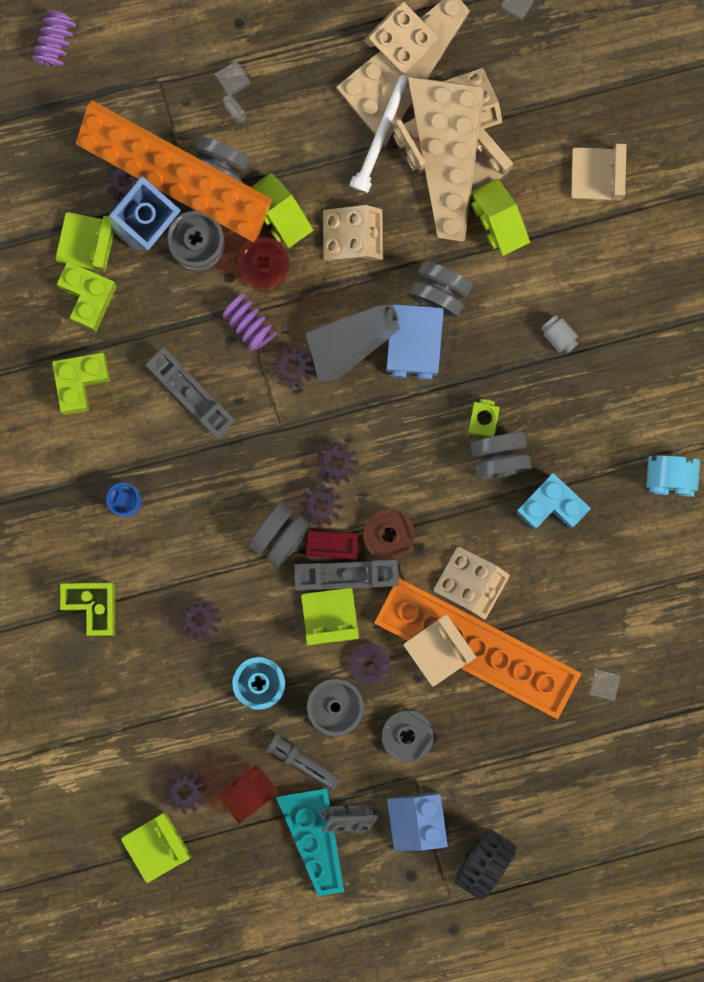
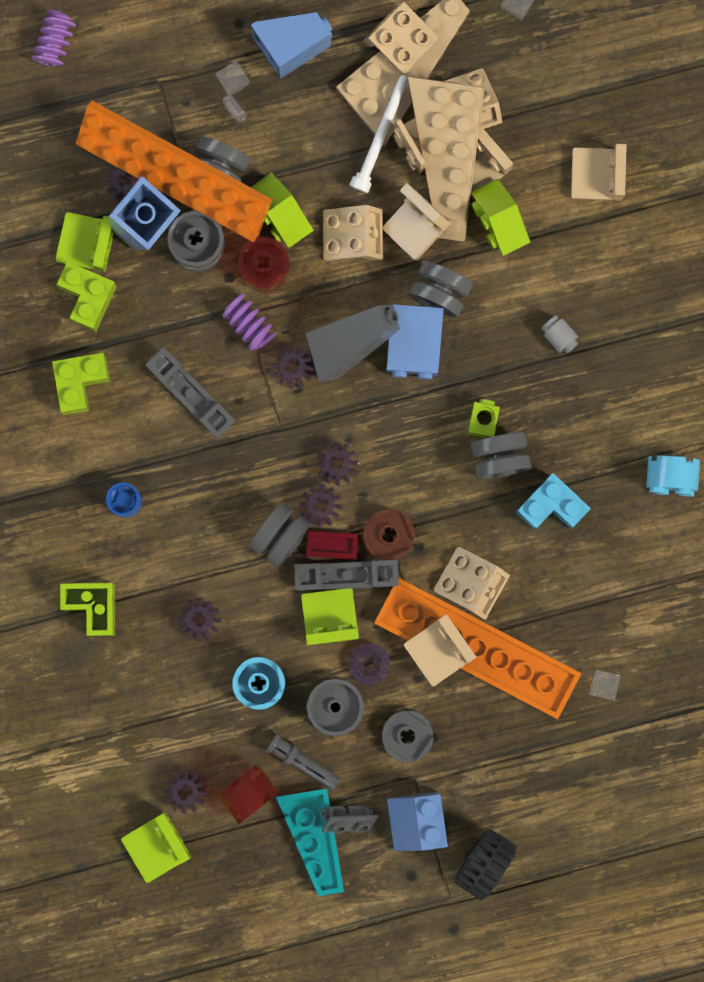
(292, 40): none -> medium blue slope
(415, 224): none -> tan bracket

